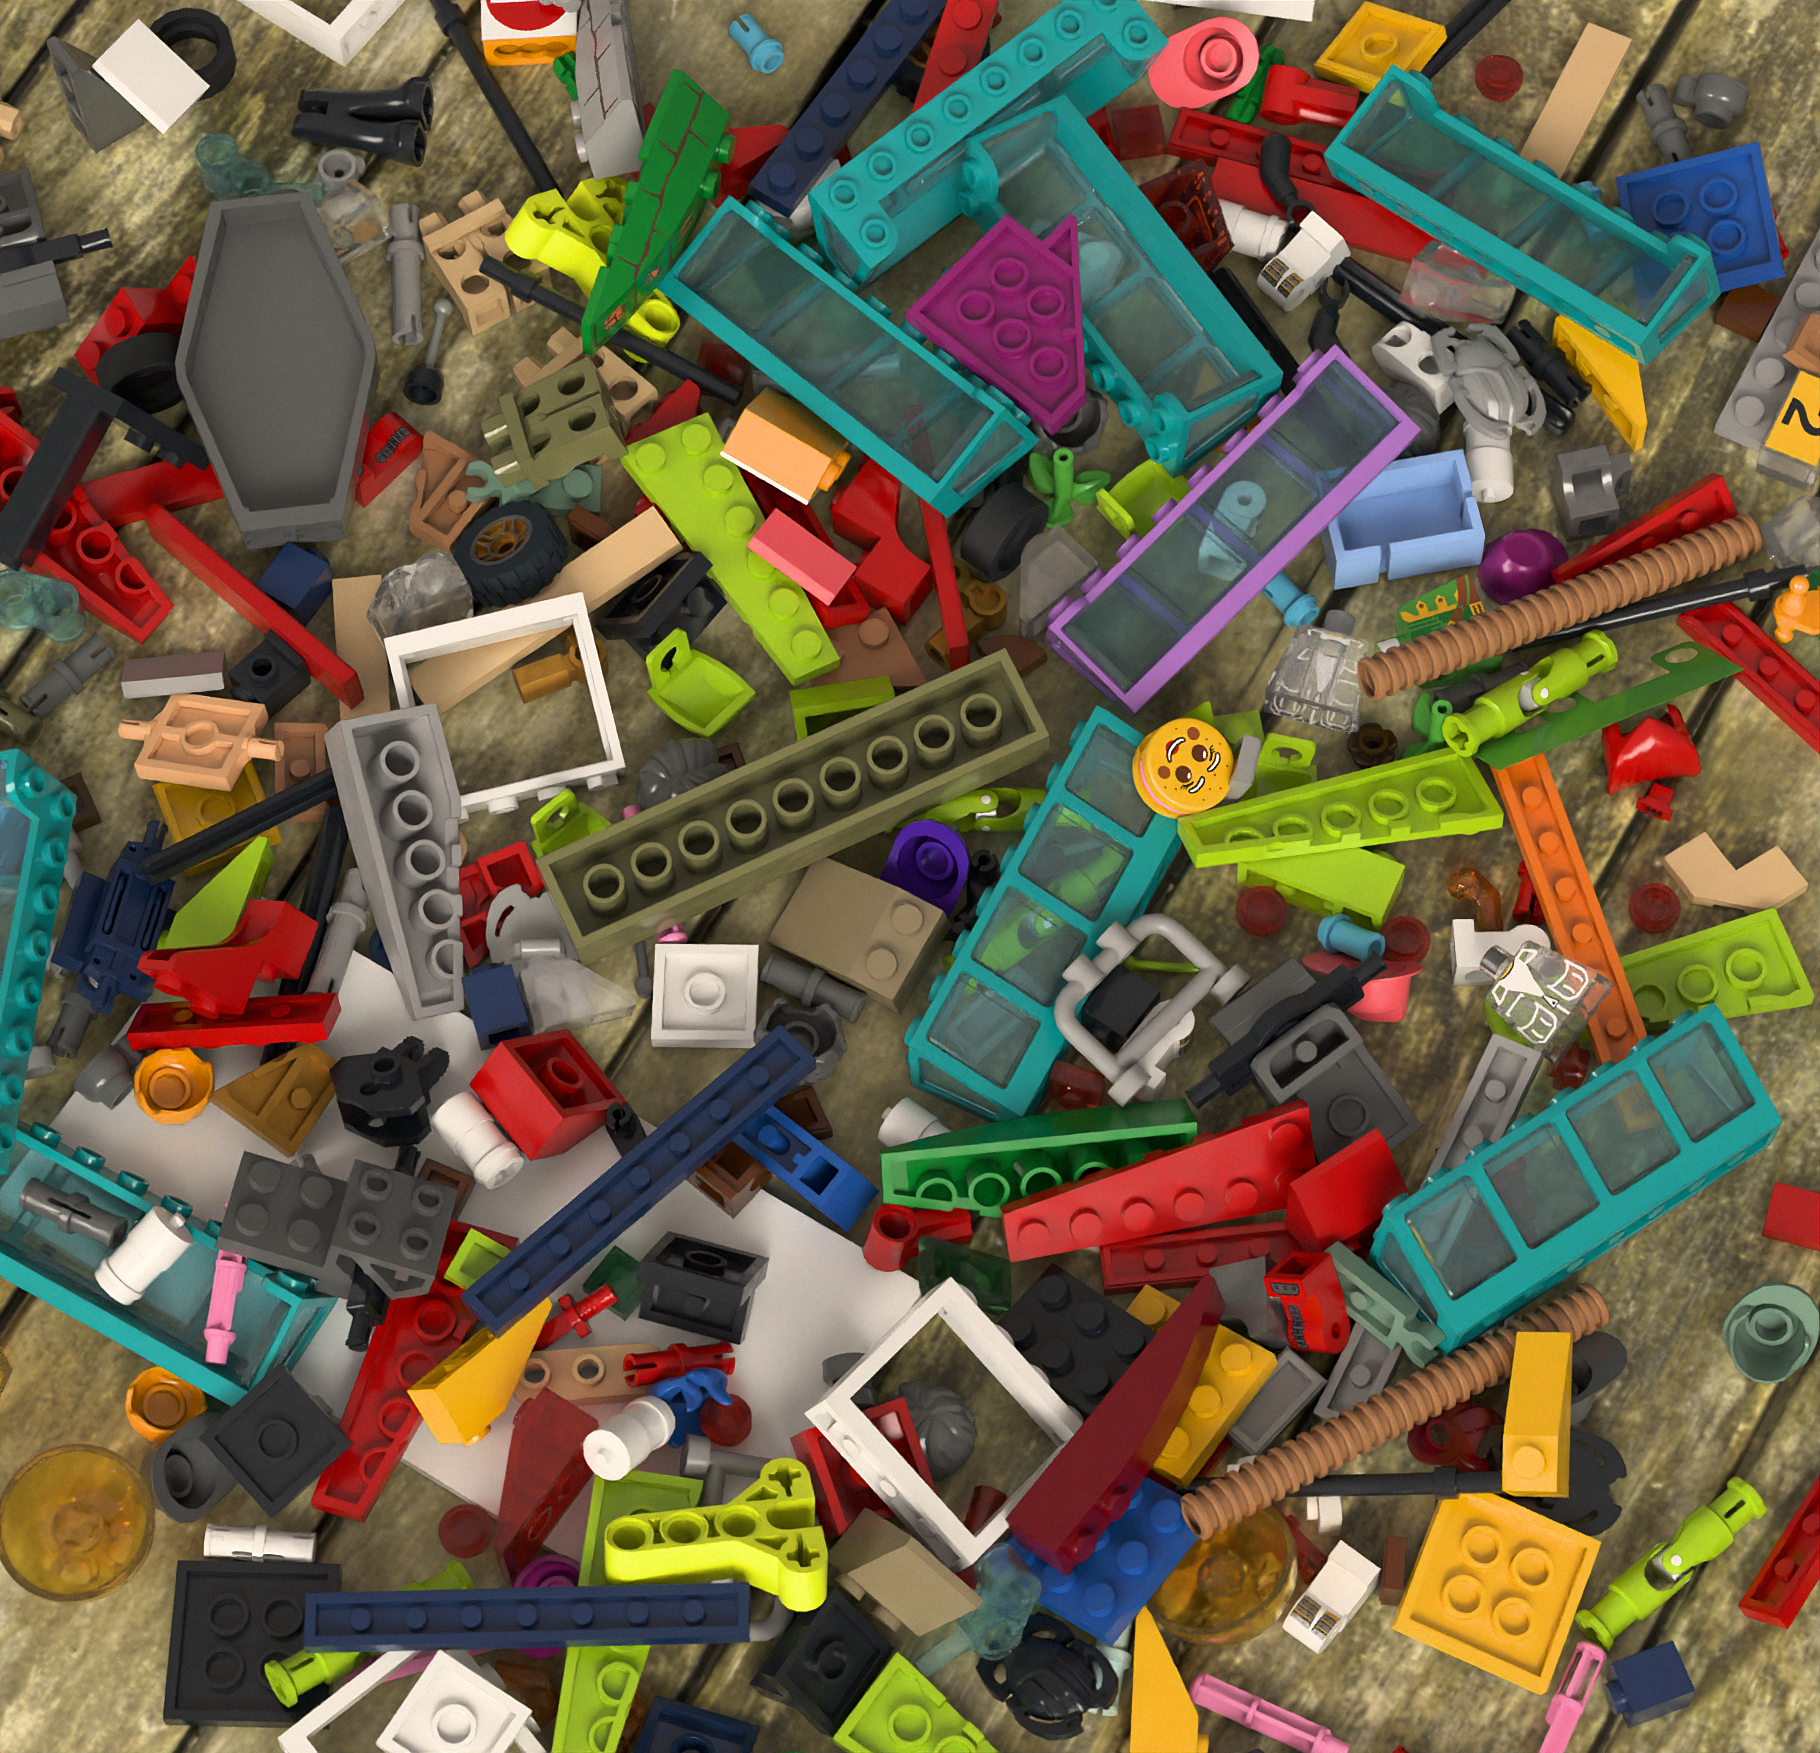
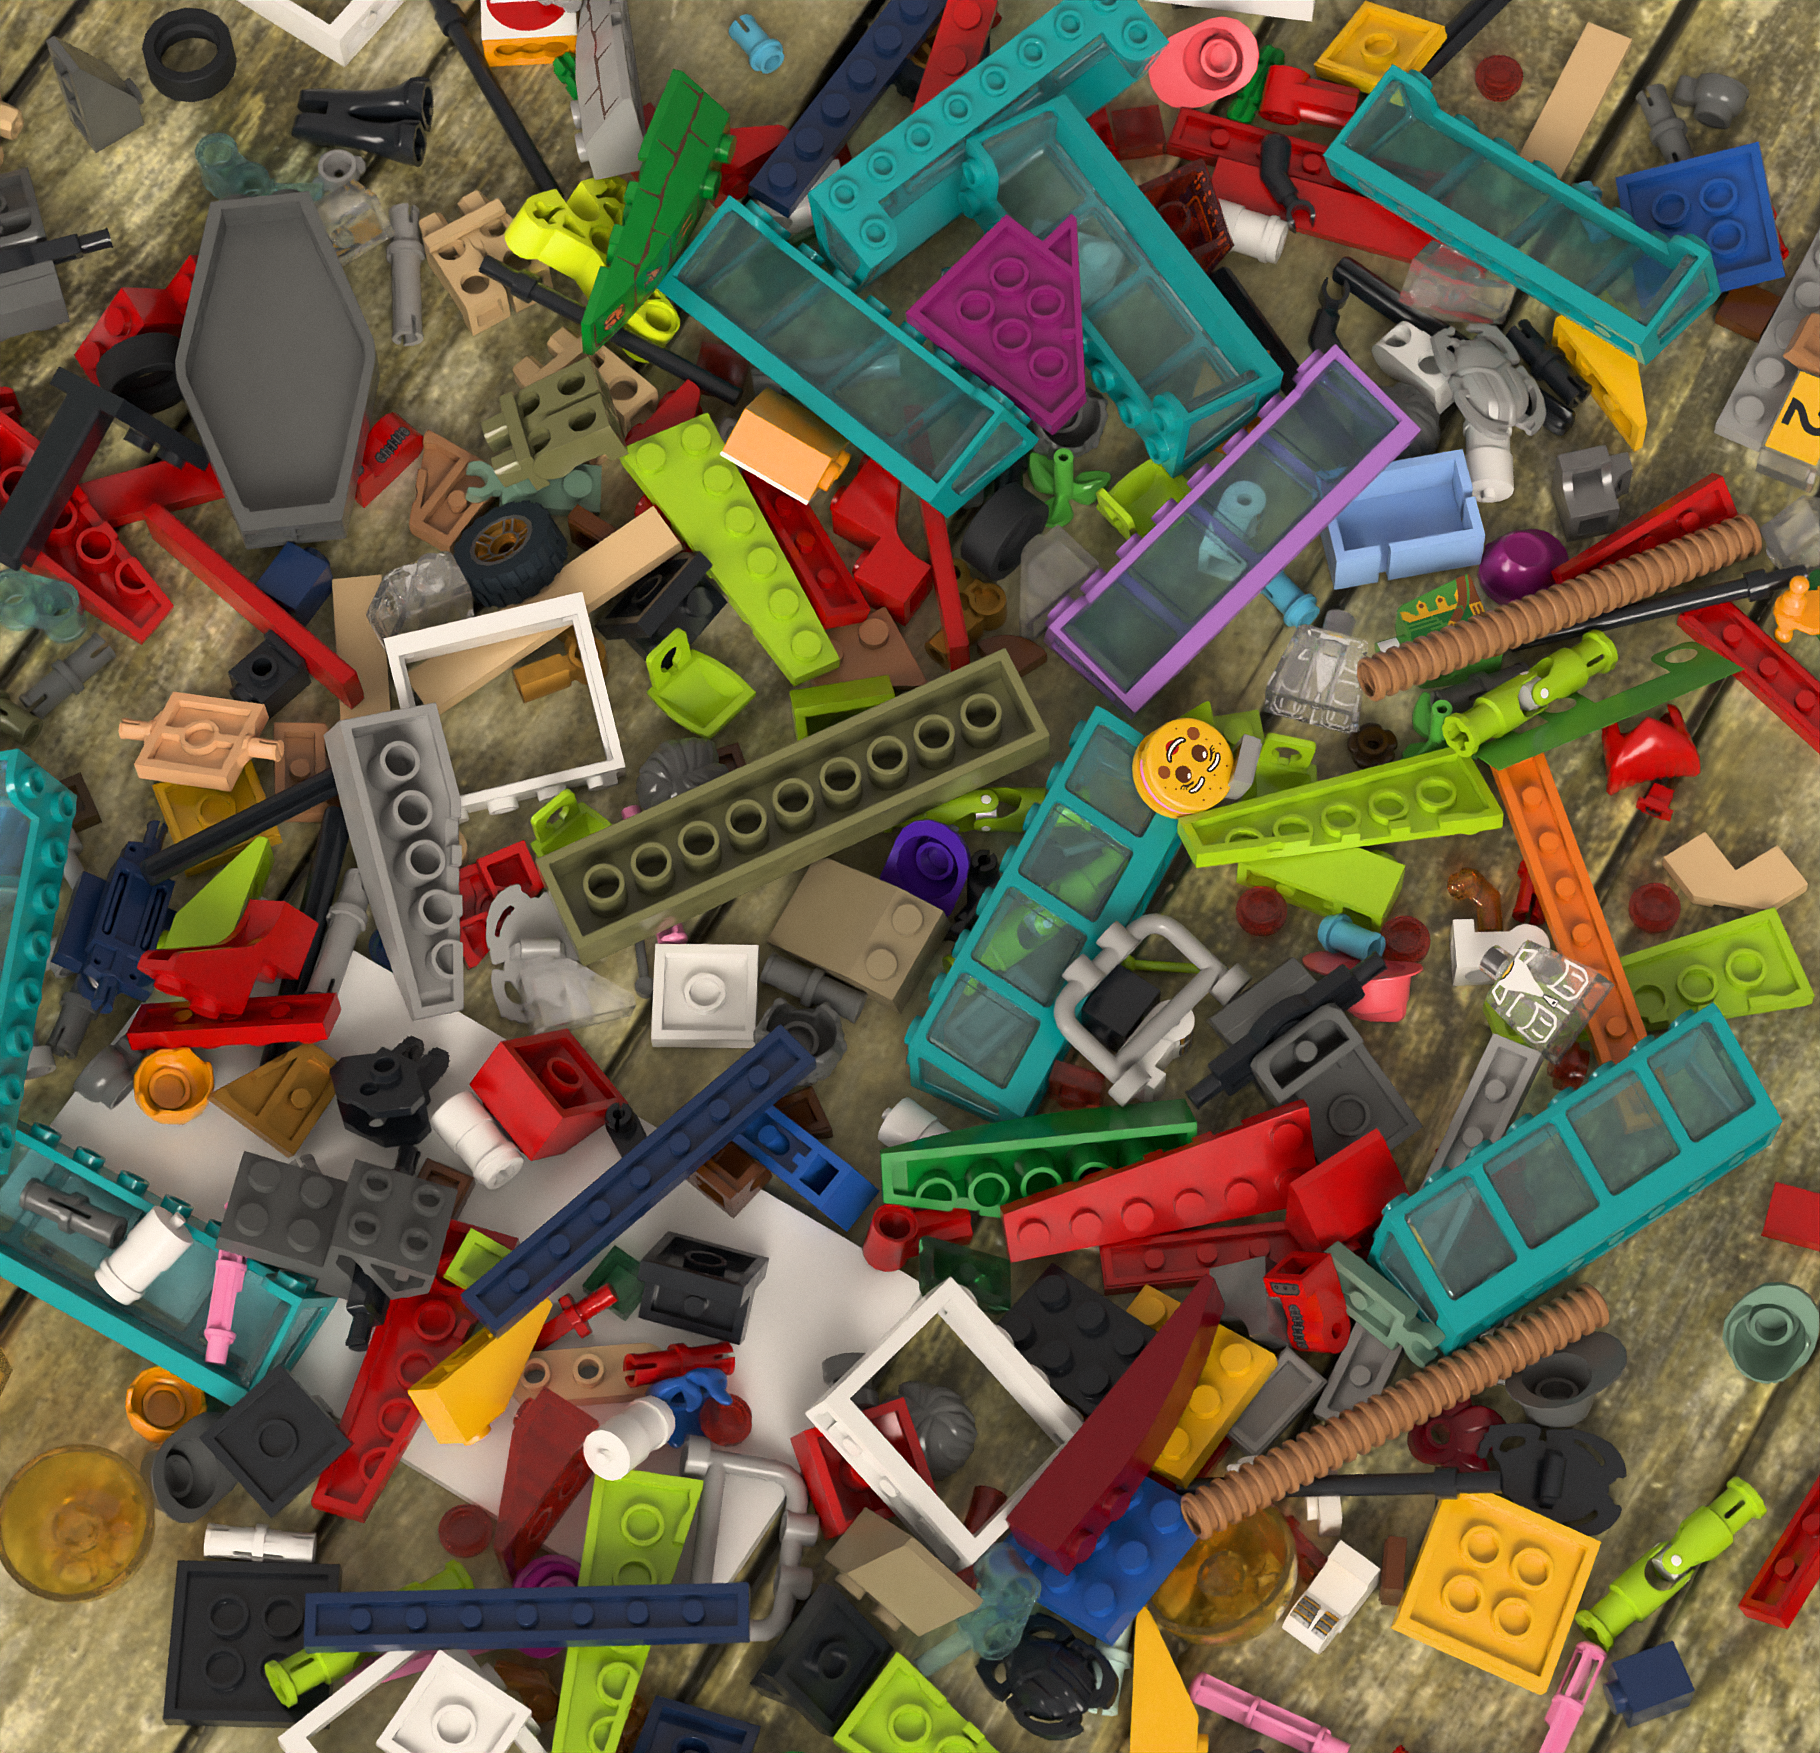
(151, 77): white slope -> none
(174, 674): light grey tile -> none
(425, 381): black hinge -> none
(495, 1004): dark blue brick -> none
(756, 1538): neon yellow beam -> none
(801, 556): coral tile -> none
(1303, 263): white leg -> none
(1538, 1416): yellow slope -> none

